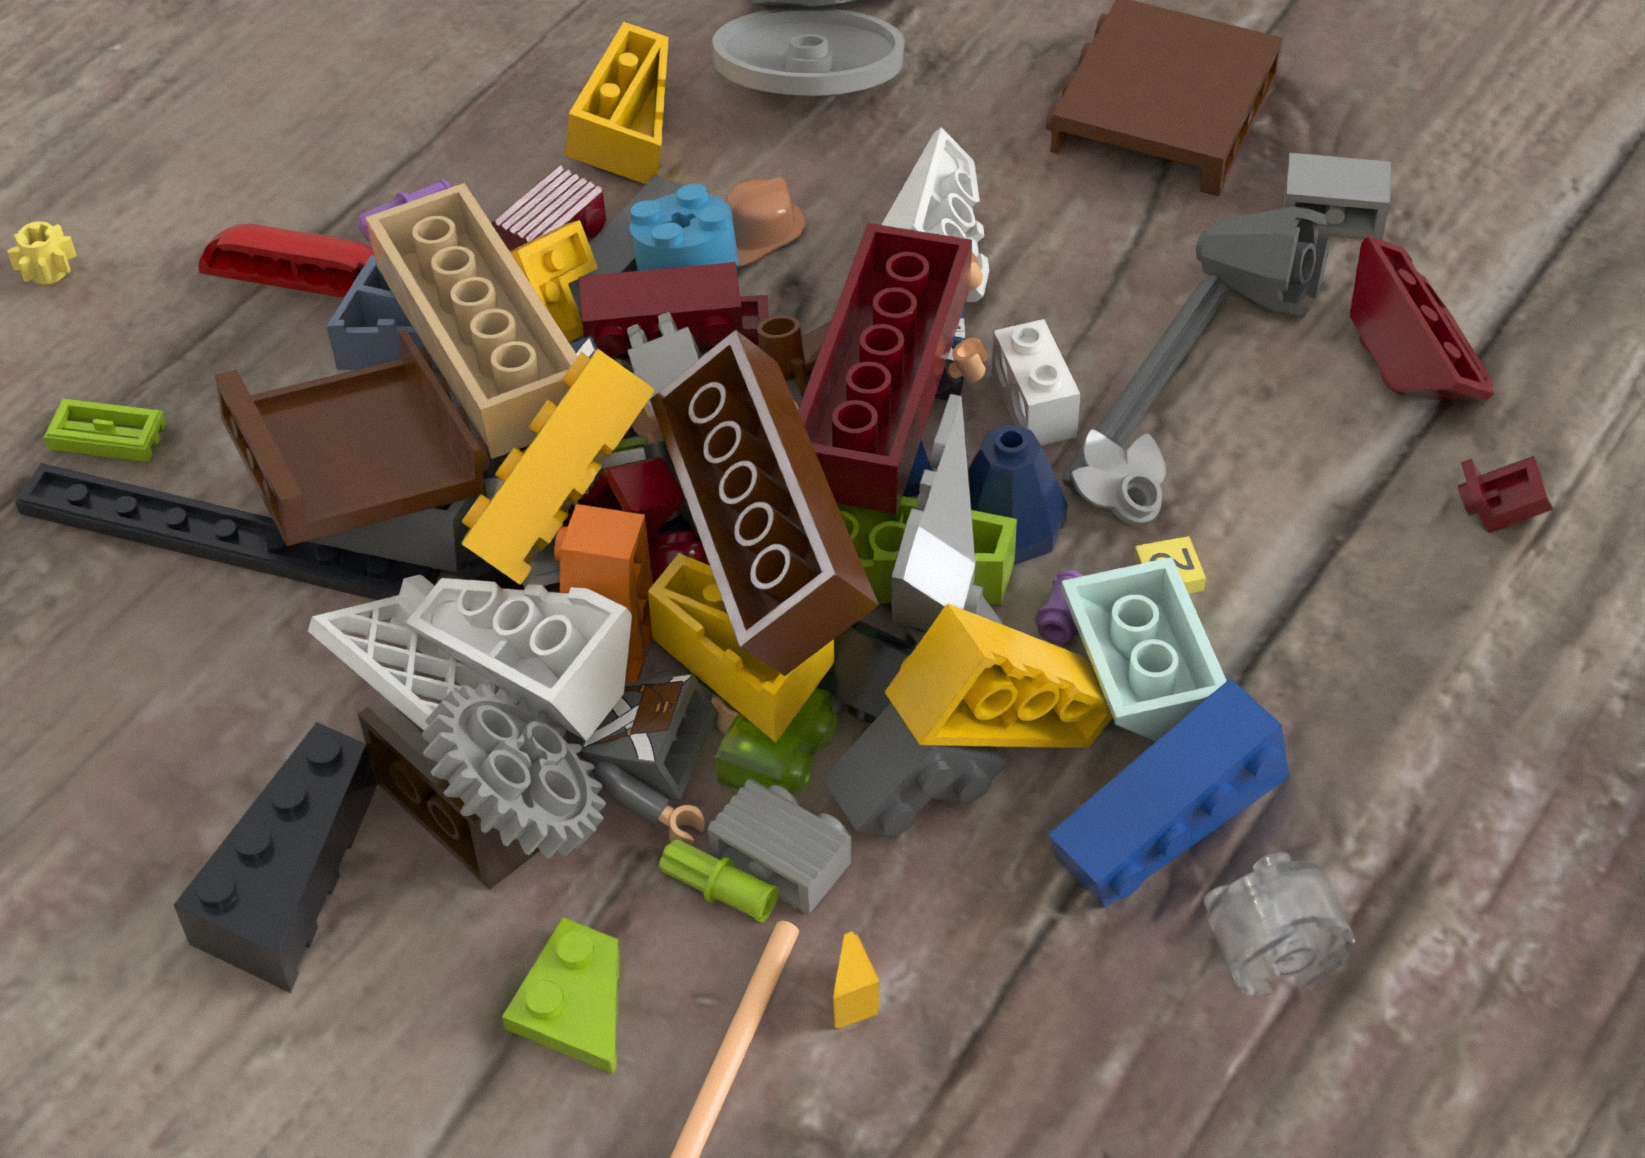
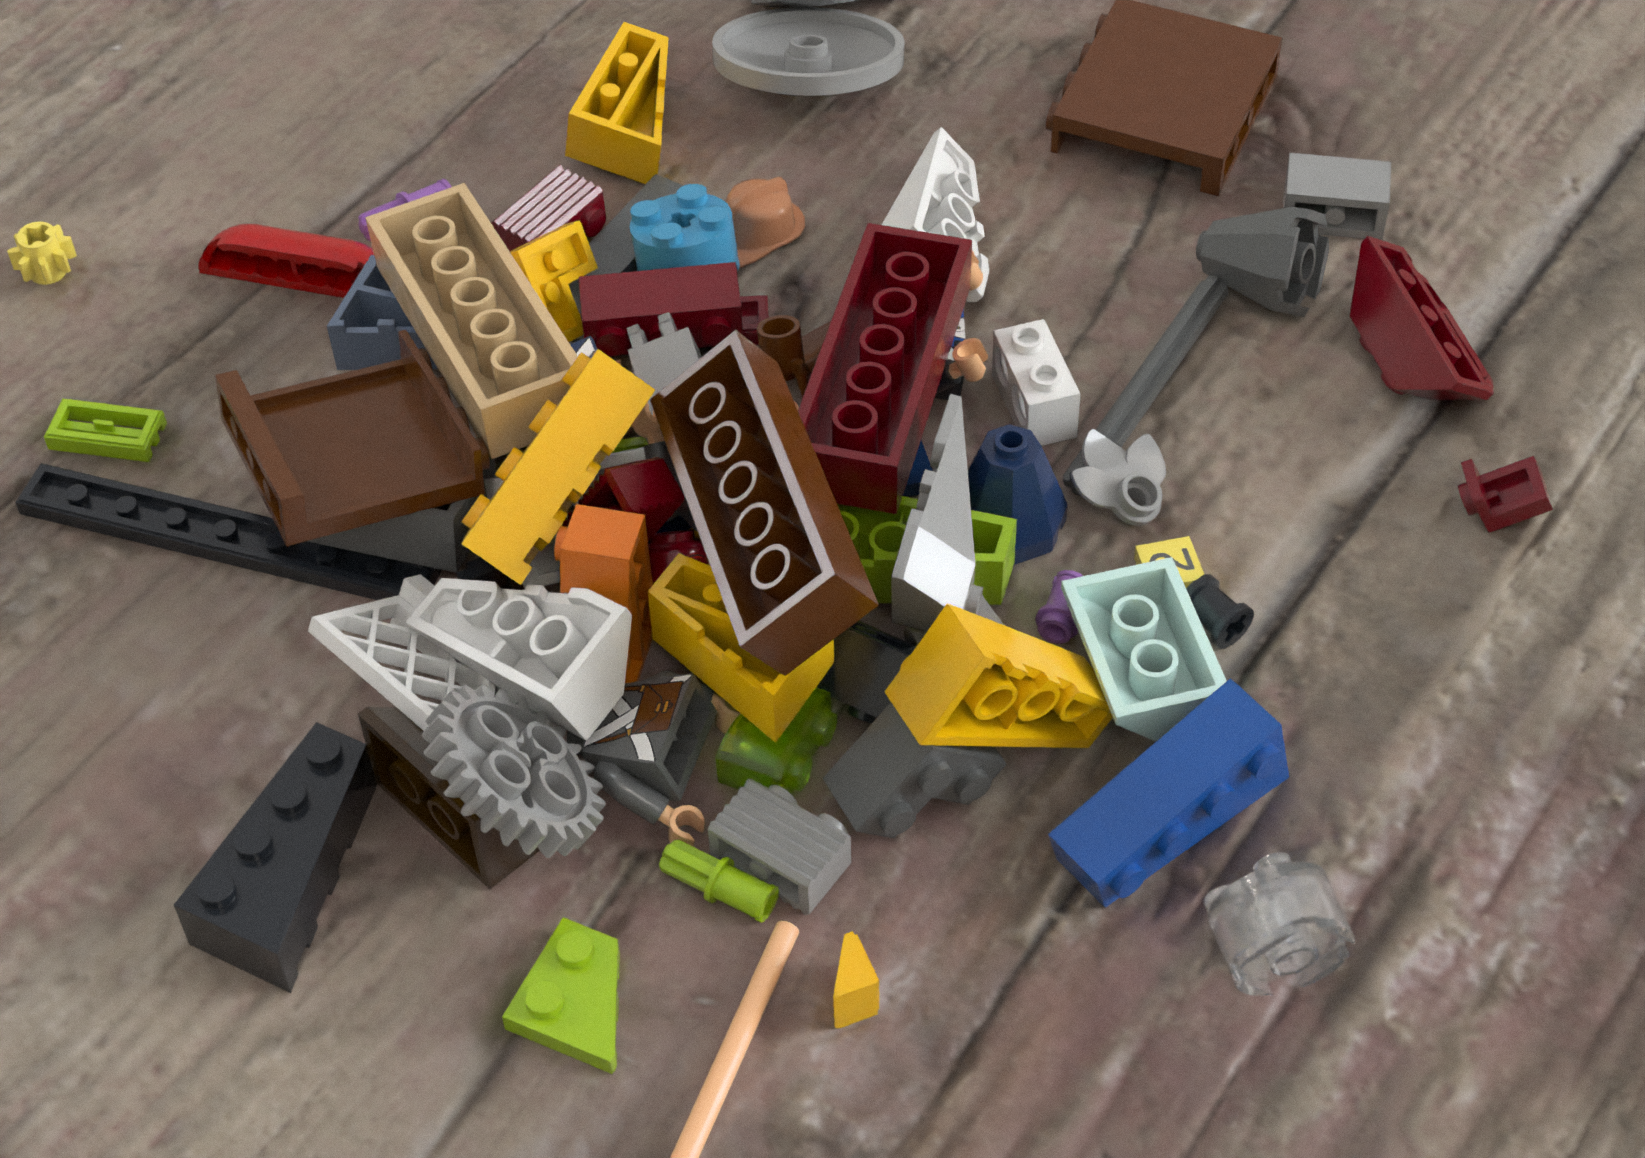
(1218, 612): none -> black bush

